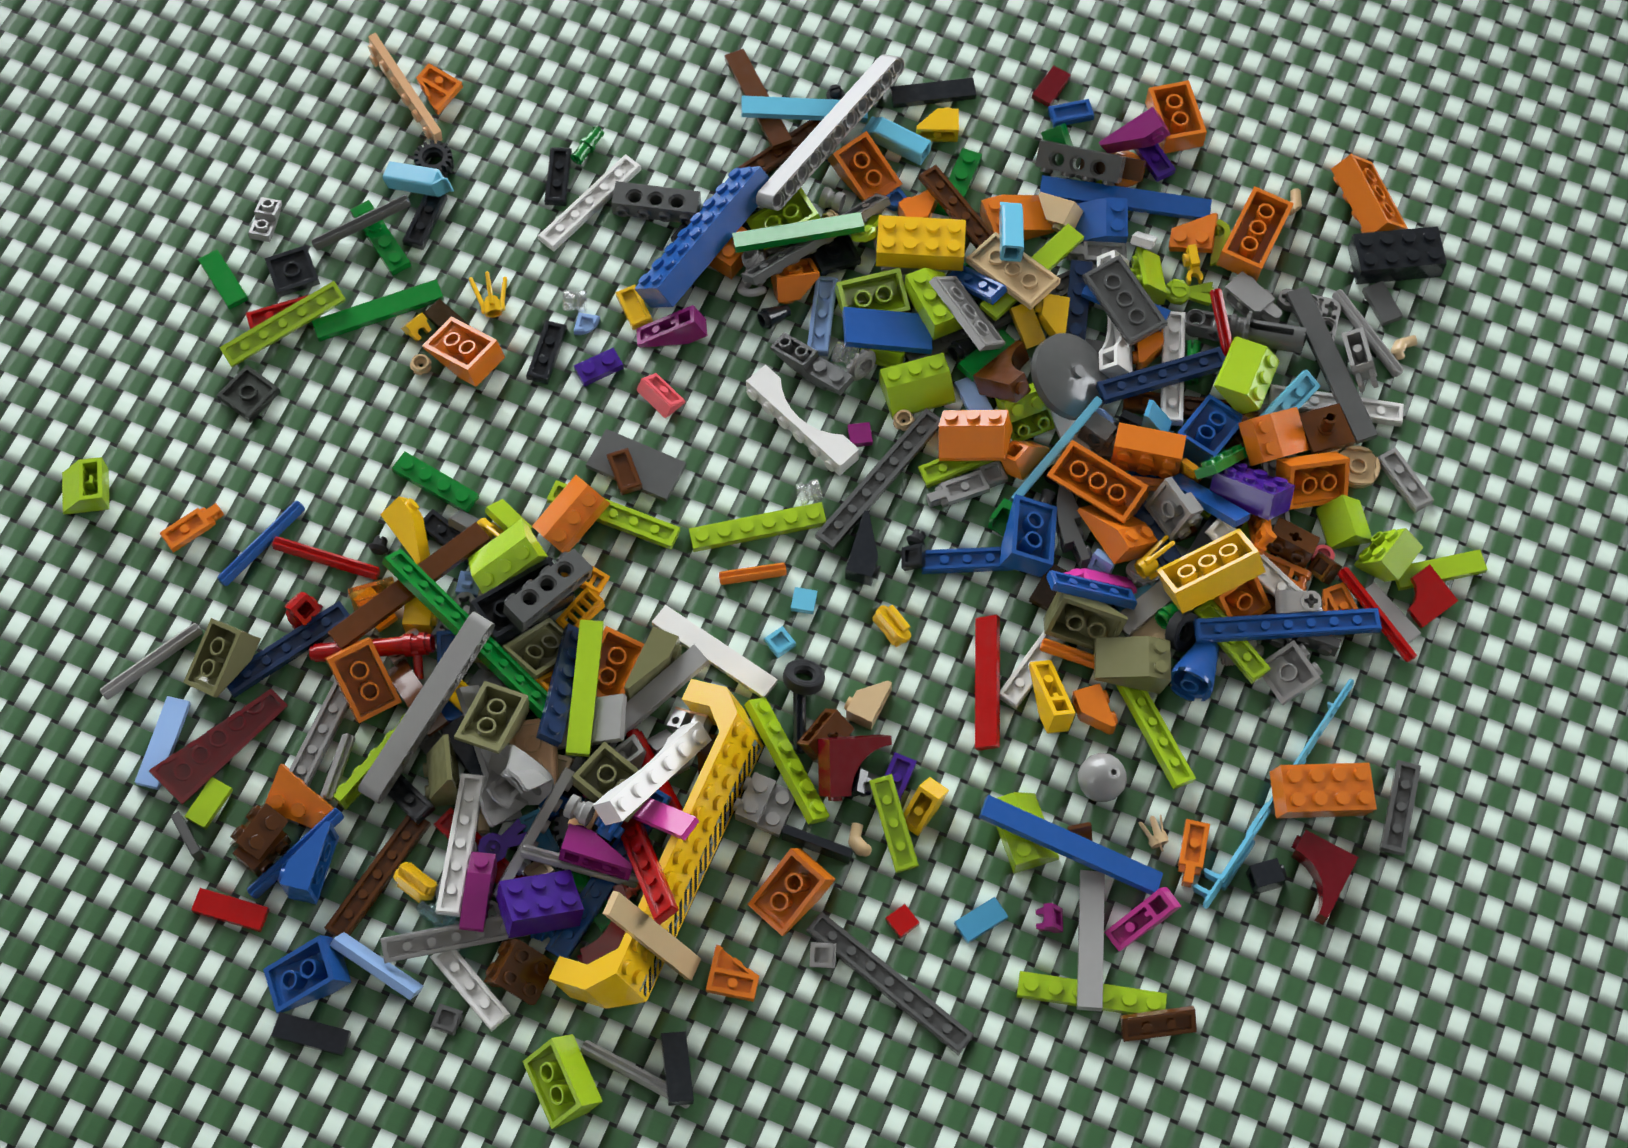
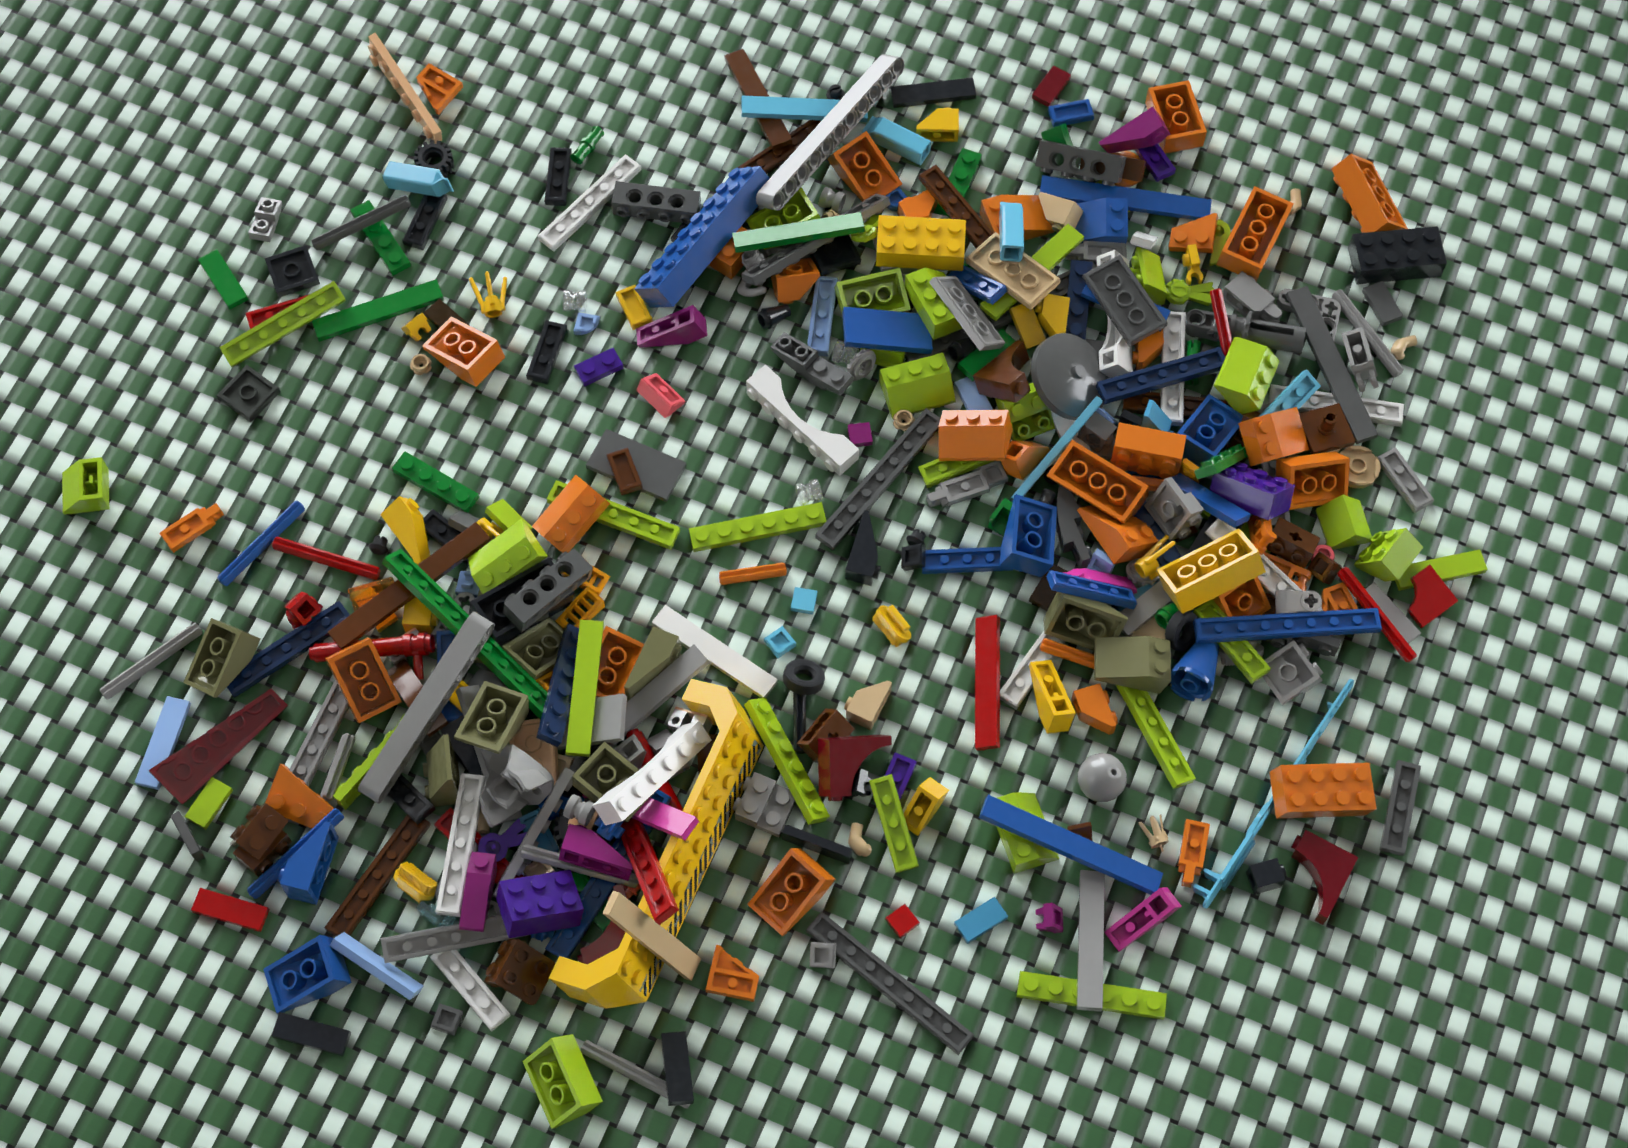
(1158, 1023): reddish brown tile -> none

